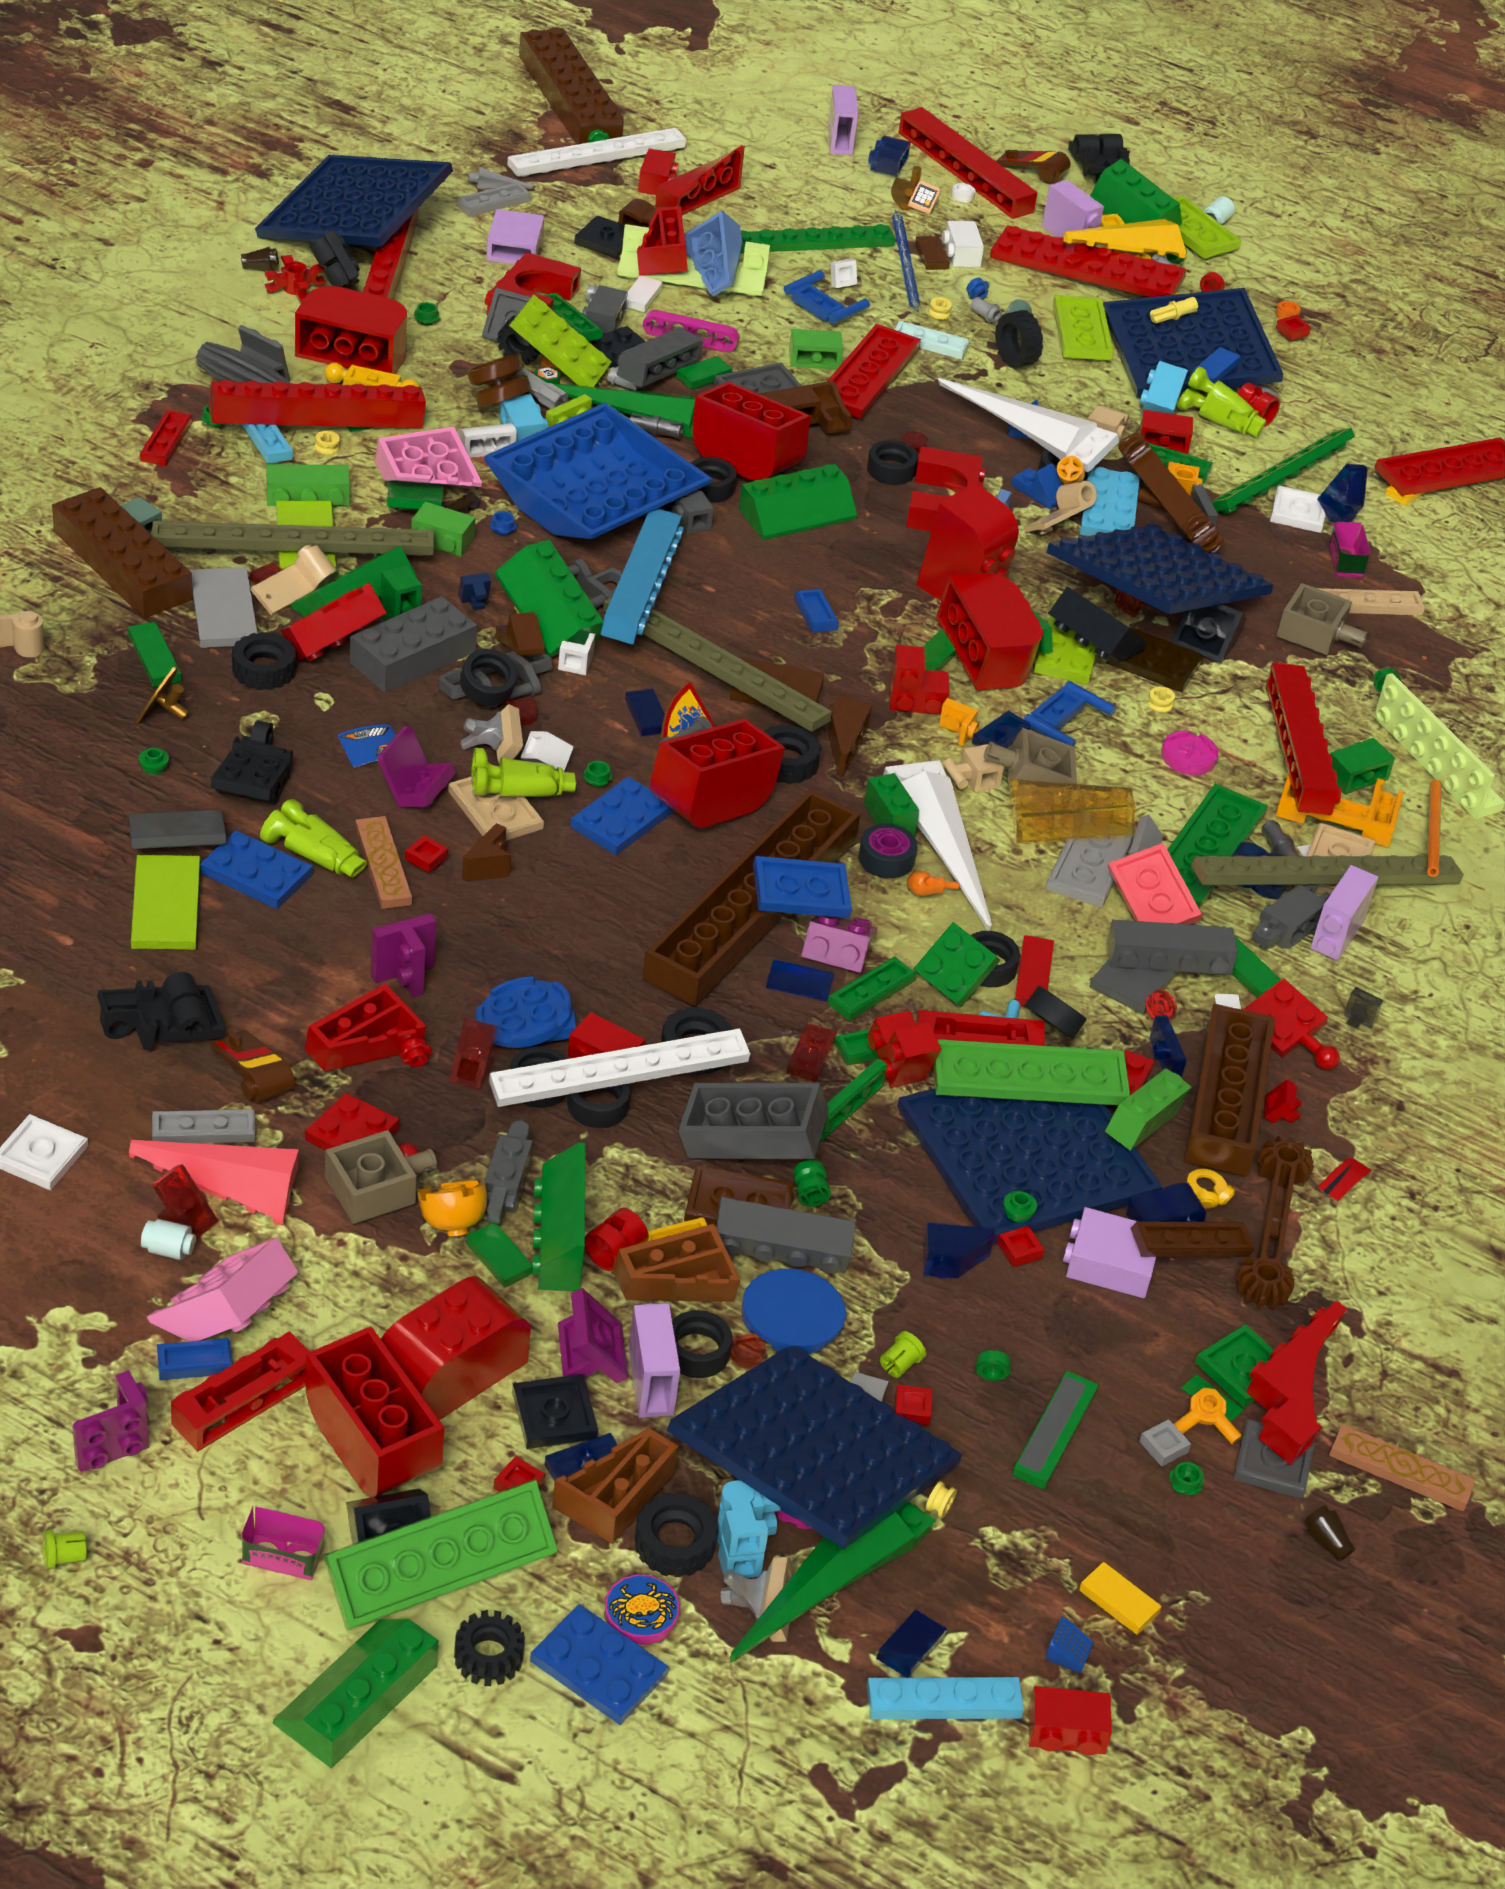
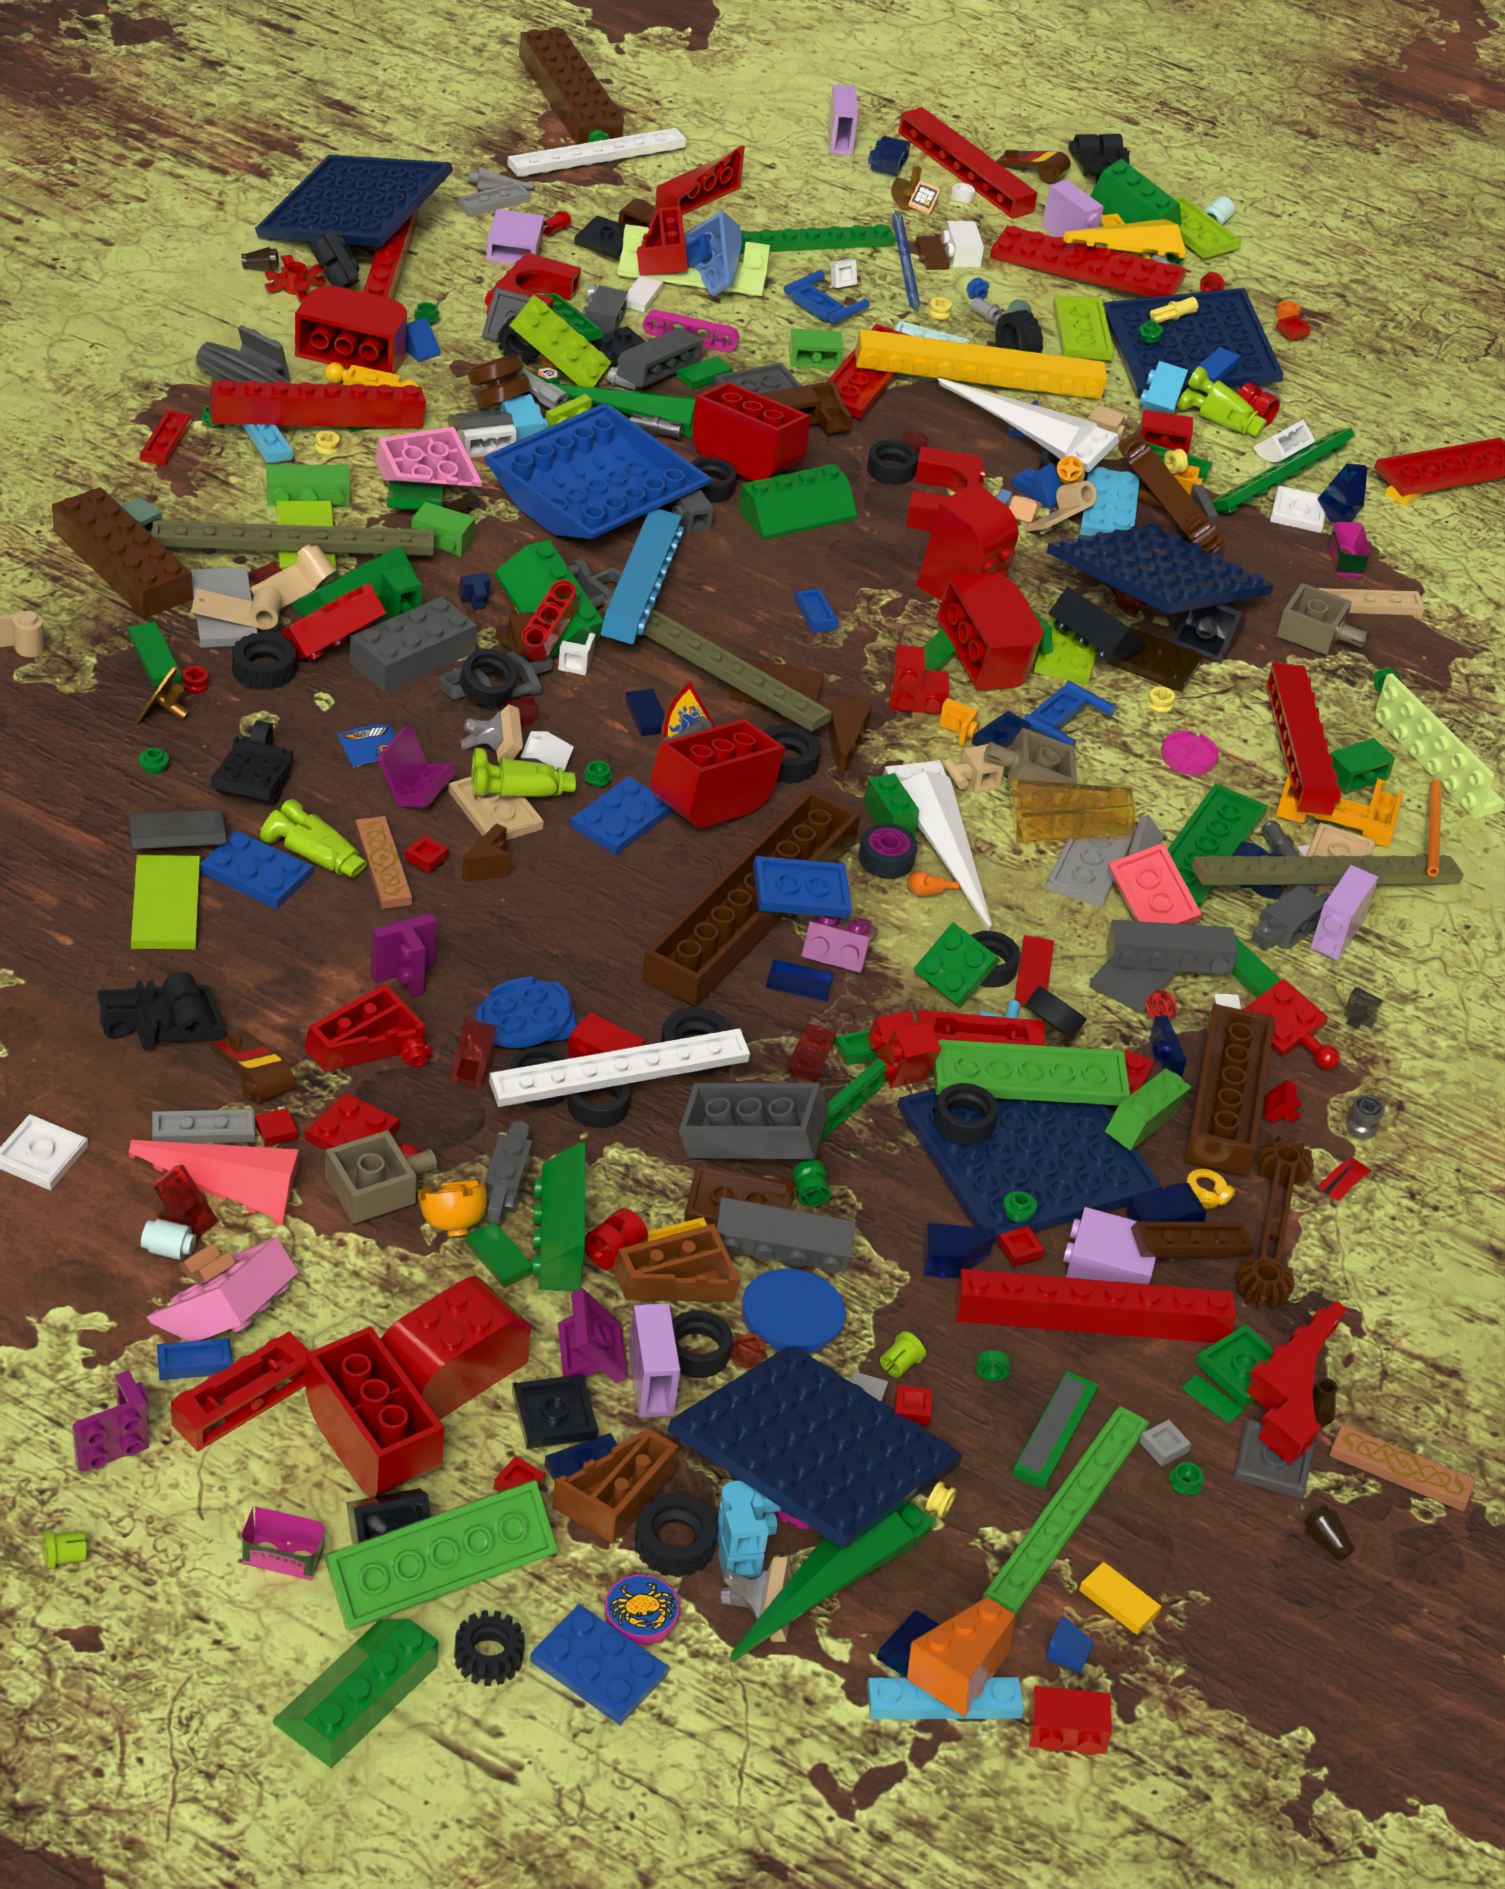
(195, 679): none -> red bush
(206, 1264): none -> nougat slope
(259, 613): none -> tan door
(276, 1127): none -> red tile
(421, 340): none -> blue slope
(479, 419): none -> dark grey tile
(503, 523): blue plate -> none
(550, 608): none -> red beam
(559, 221): none -> red pin
(656, 169): red brick -> none
(698, 250): none -> blue tile
(871, 988): green tile -> none
(962, 1654): none -> orange wedge
(968, 1096): none -> black tyre
(980, 364): none -> yellow brick
(1024, 508): none -> light nougat slope
(1066, 1511): none -> bright green tile
(1094, 1306): none -> red brick
(1150, 331): none -> green plate
(1176, 461): none -> light yellow bush
(1209, 1409): light orange piece -> none
(1285, 442): none -> white brick
(1325, 1401): none -> dark brown cone
(1365, 1117): none -> flat silver wheel

